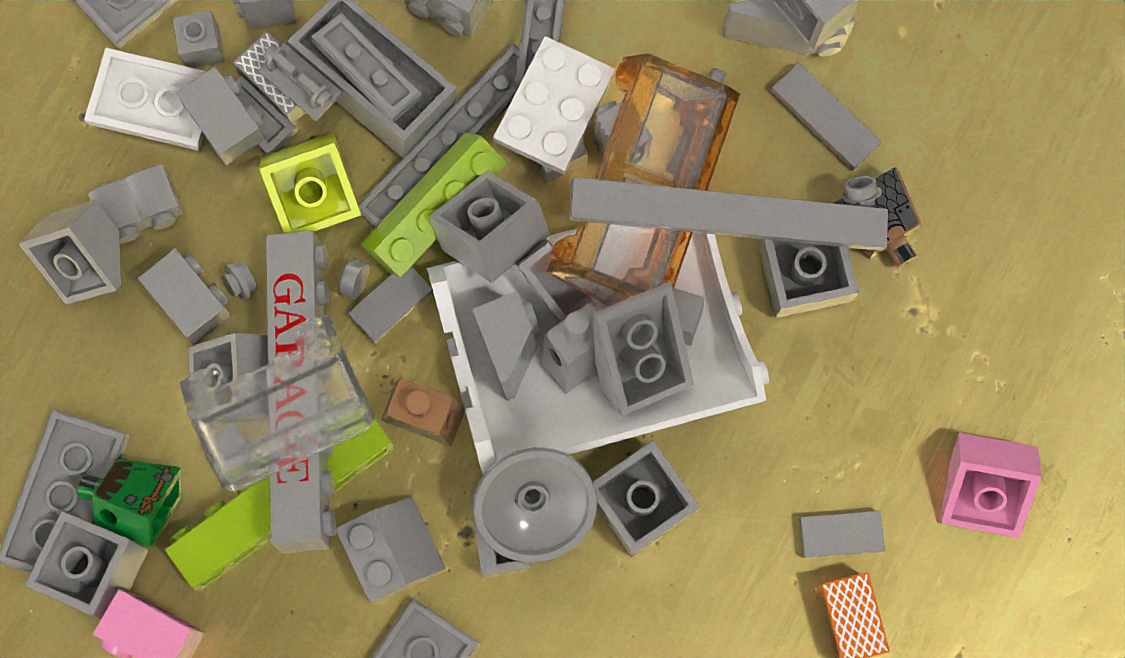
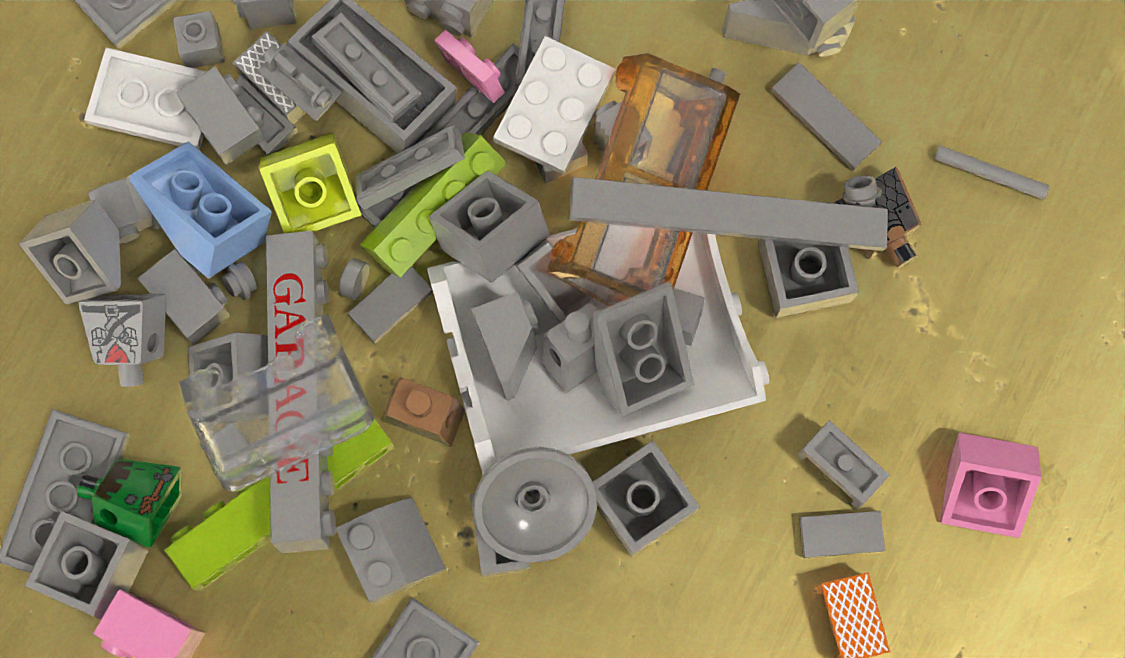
(125, 332): none -> light grey torso
(202, 209): none -> light blue slope
(409, 167): none -> light grey tile
(462, 58): none -> bright pink plate
(844, 463): none -> light grey panel
(991, 172): none -> light grey bar

